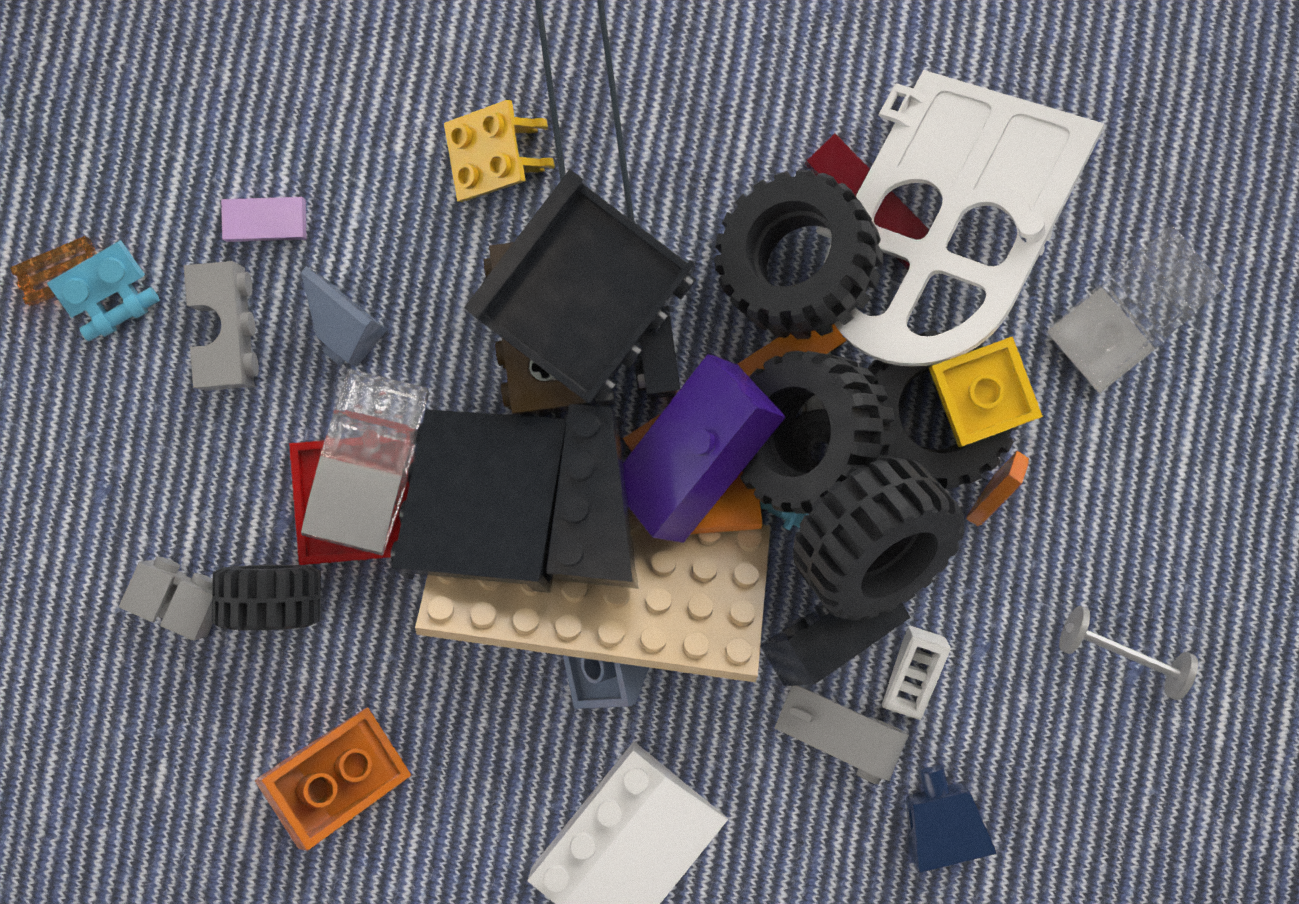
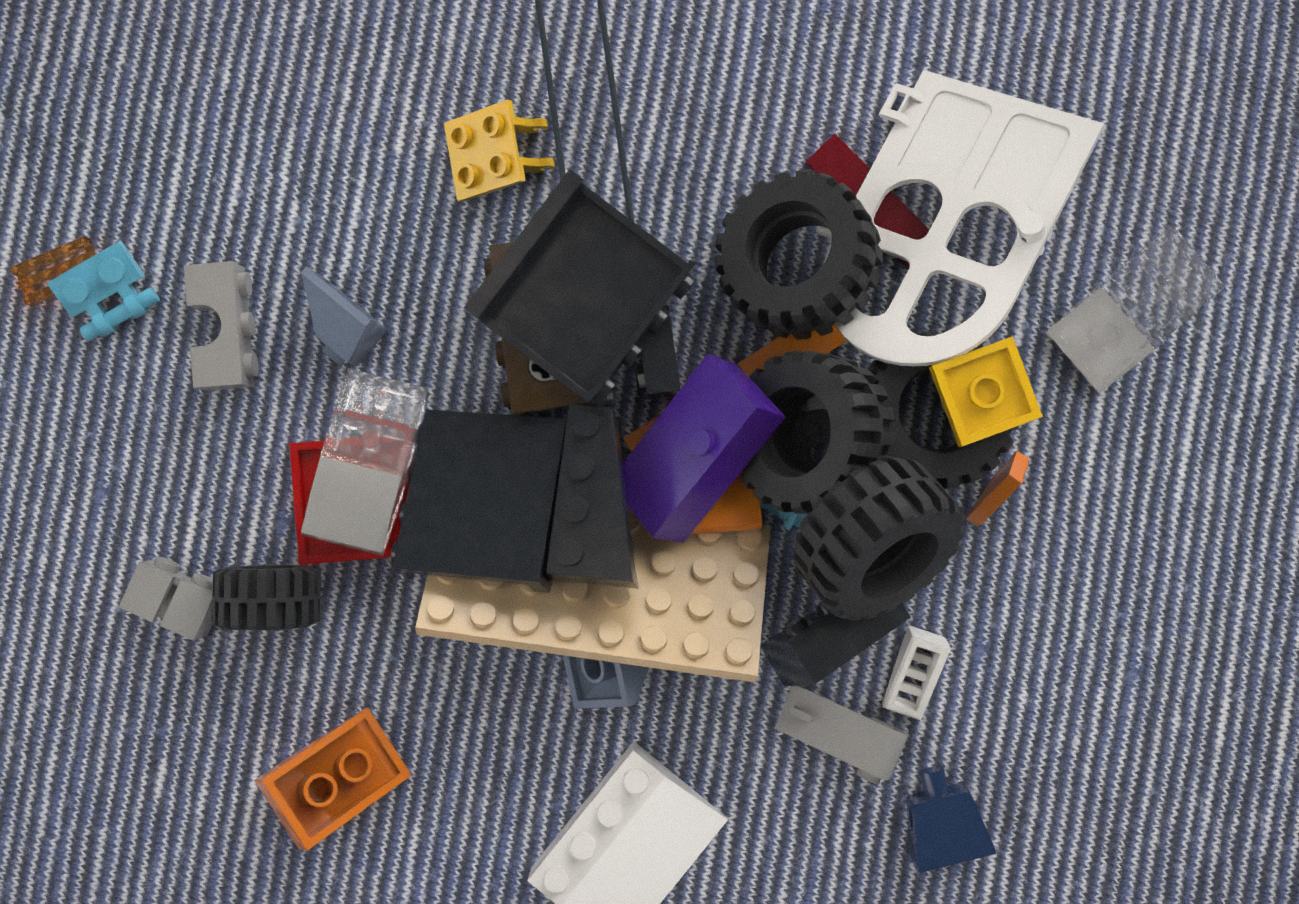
(263, 219): lavender tile -> none
(1179, 675): light grey axle -> none

